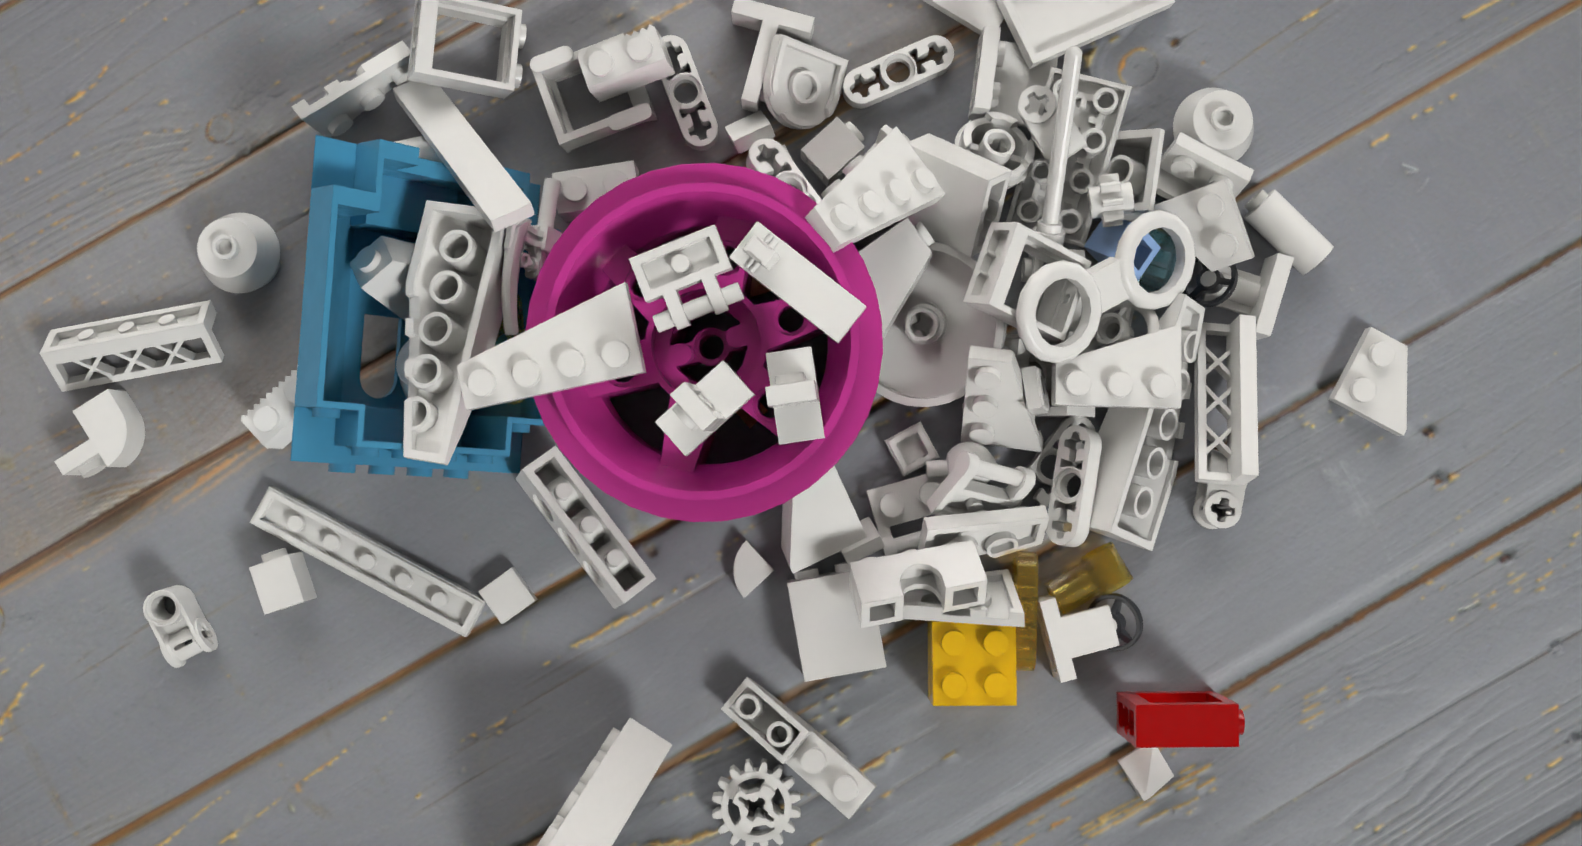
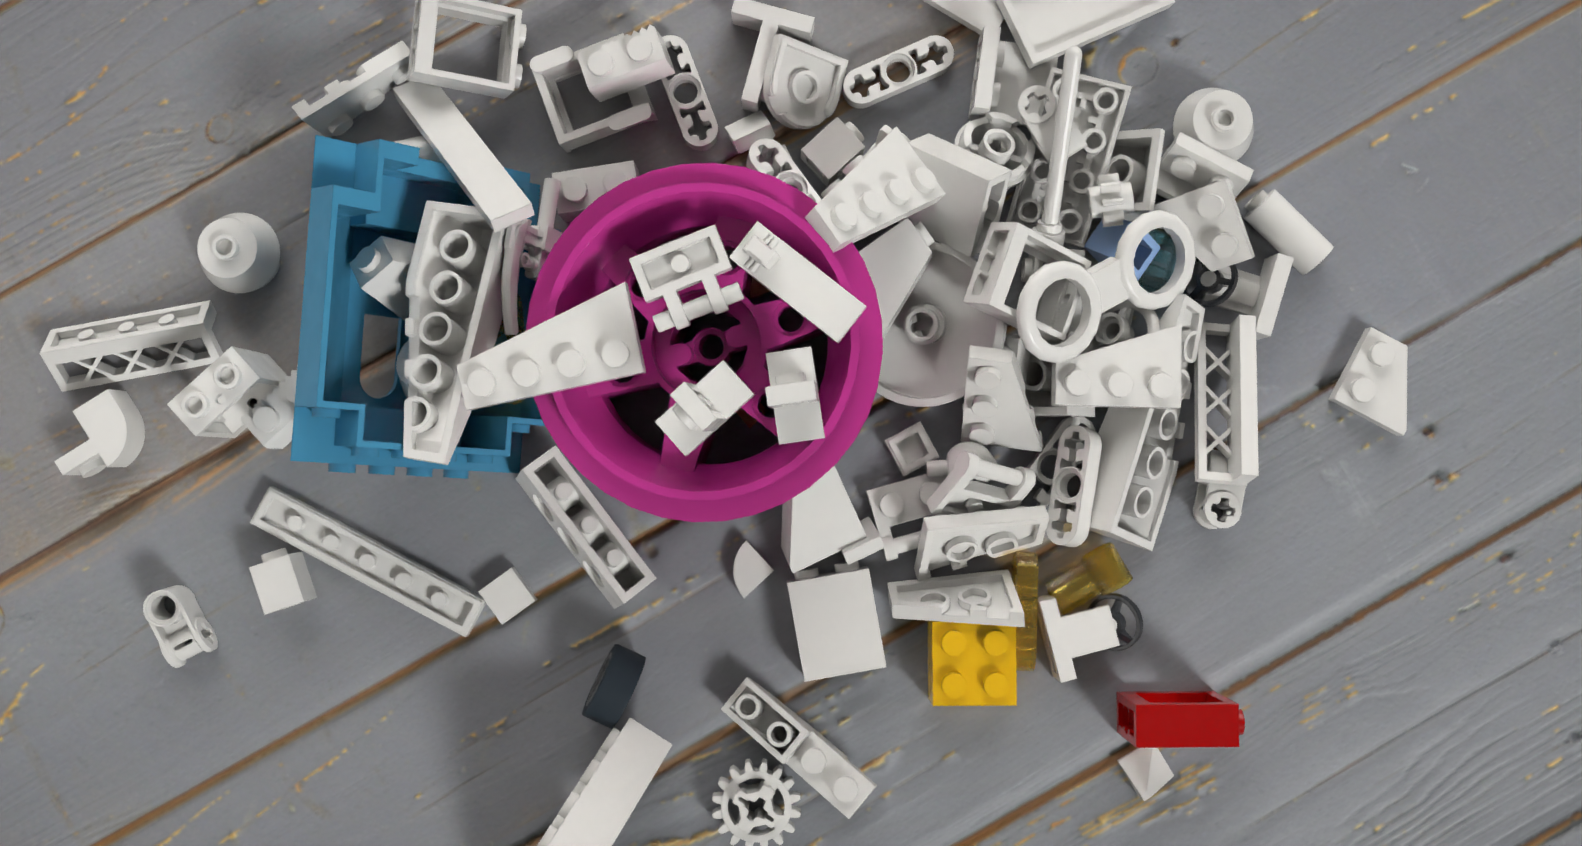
(224, 391): none -> white window
(614, 686): none -> black wheel
(946, 570): white arch -> none
(1035, 390): white tile -> none

